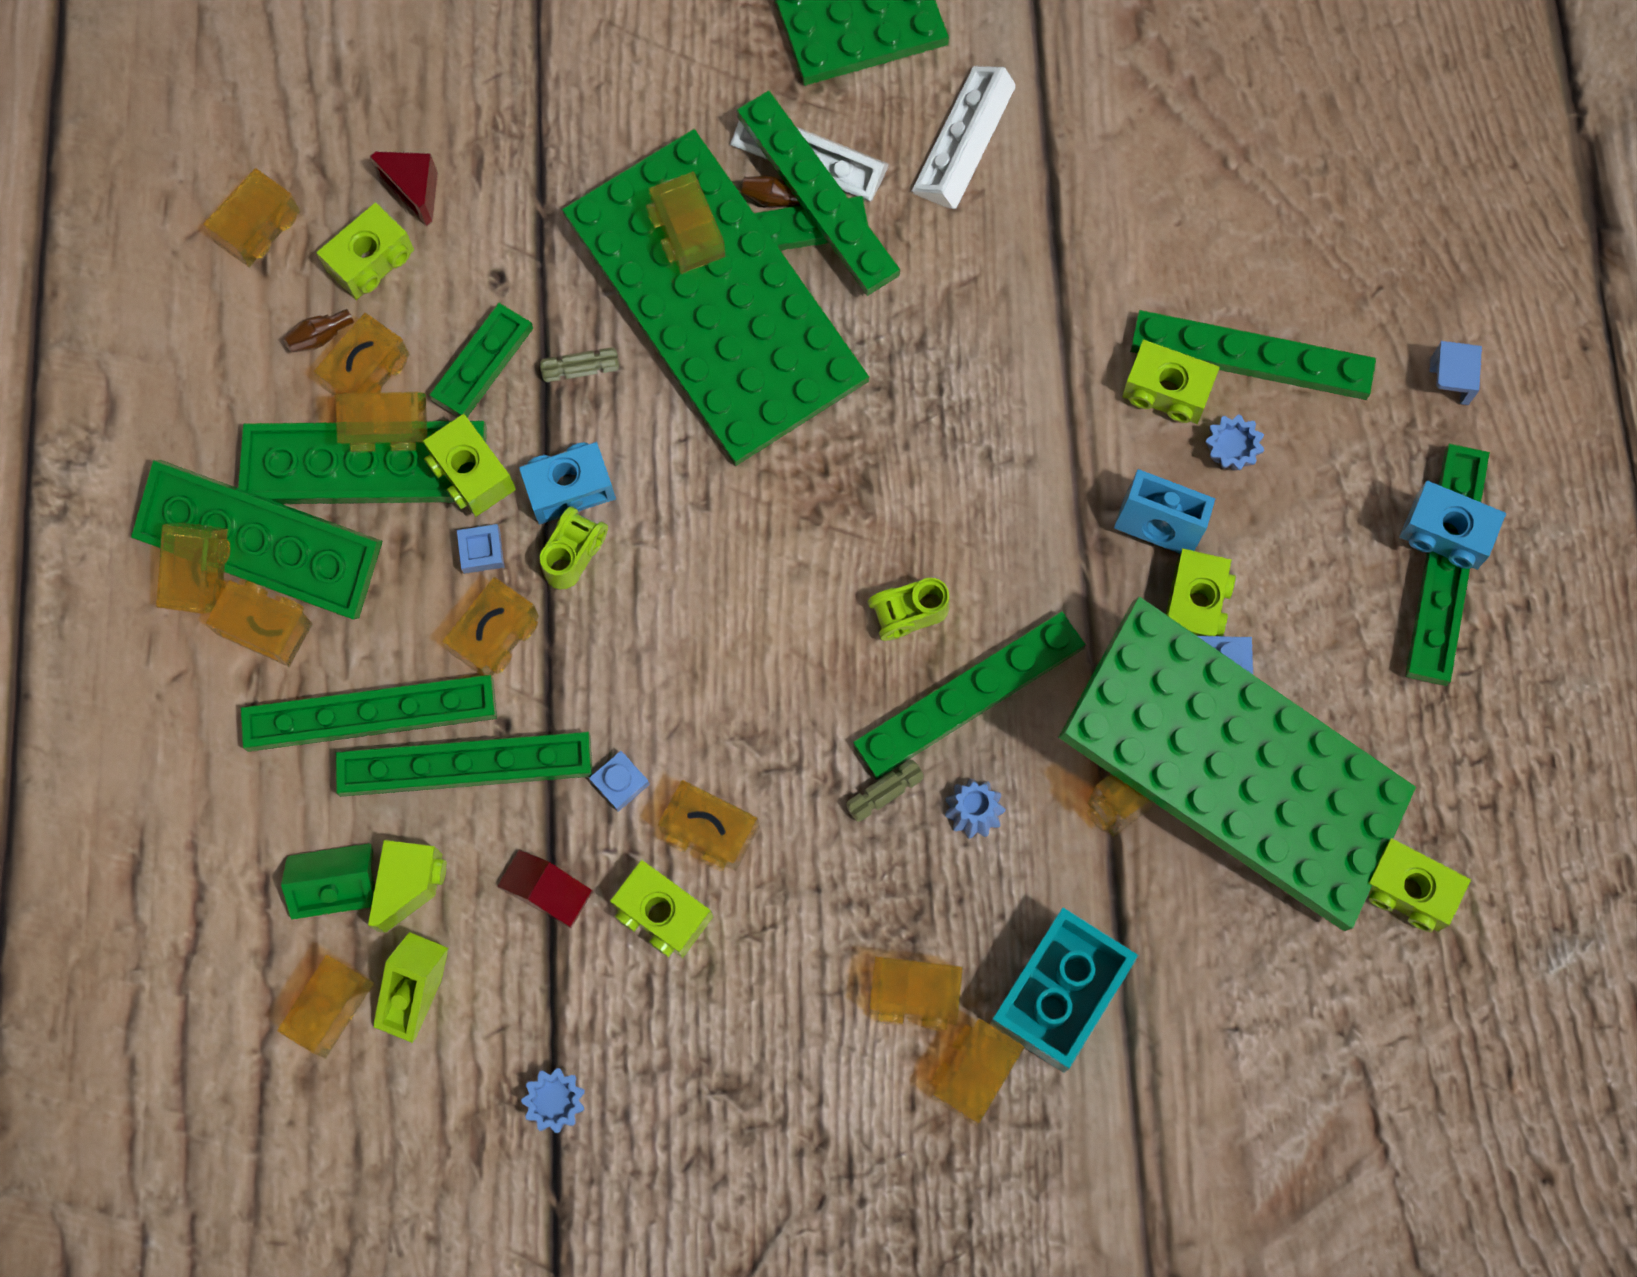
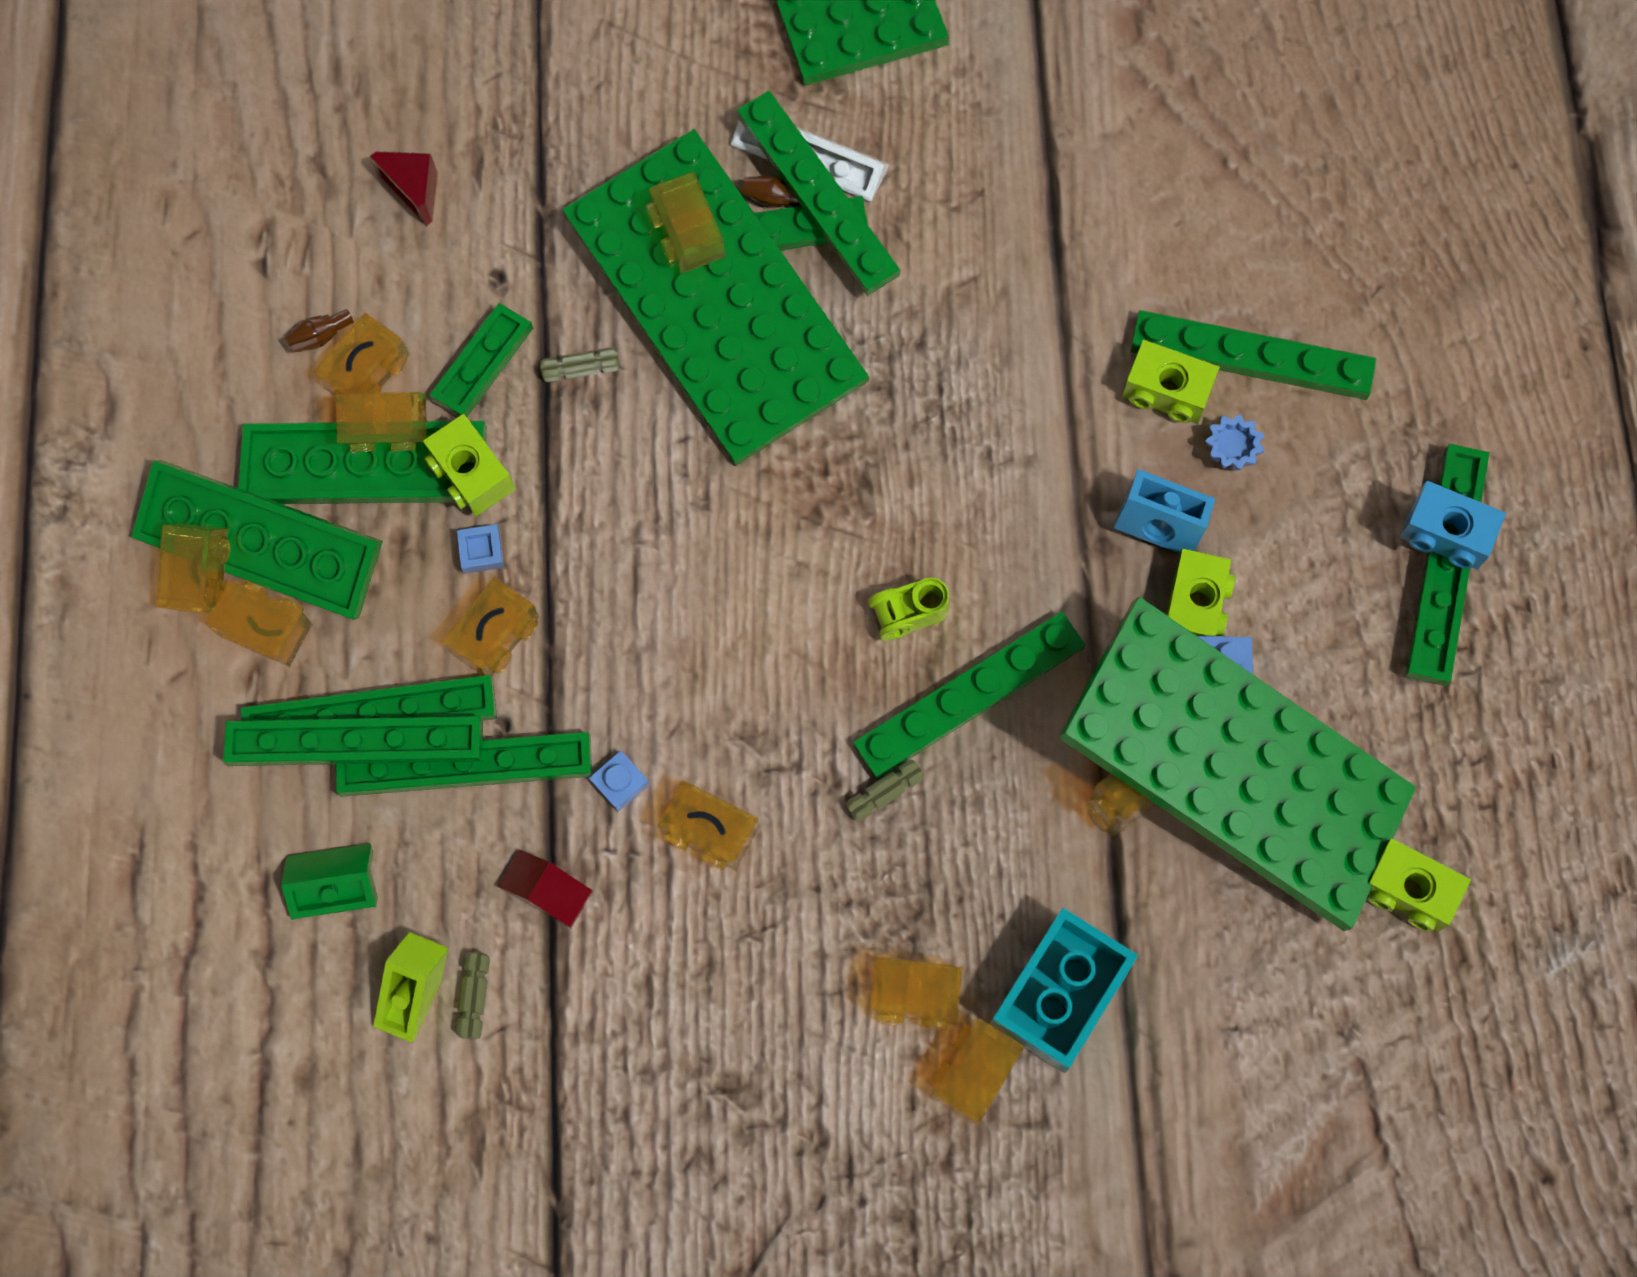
(252, 217): clear yellow brick -> none
(325, 1007): clear yellow brick -> none
(353, 741): none -> green plate
(369, 232): lime brick -> none
(404, 882): lime slope -> none
(473, 995): none -> olive axle
(553, 1100): medium blue piece -> none
(575, 541): lime piece -> none
(588, 489): dark azure brick -> none
(648, 887): lime brick -> none
(965, 136): white slope -> none
(974, 808): medium blue piece -> none
(1457, 368): medium blue panel -> none

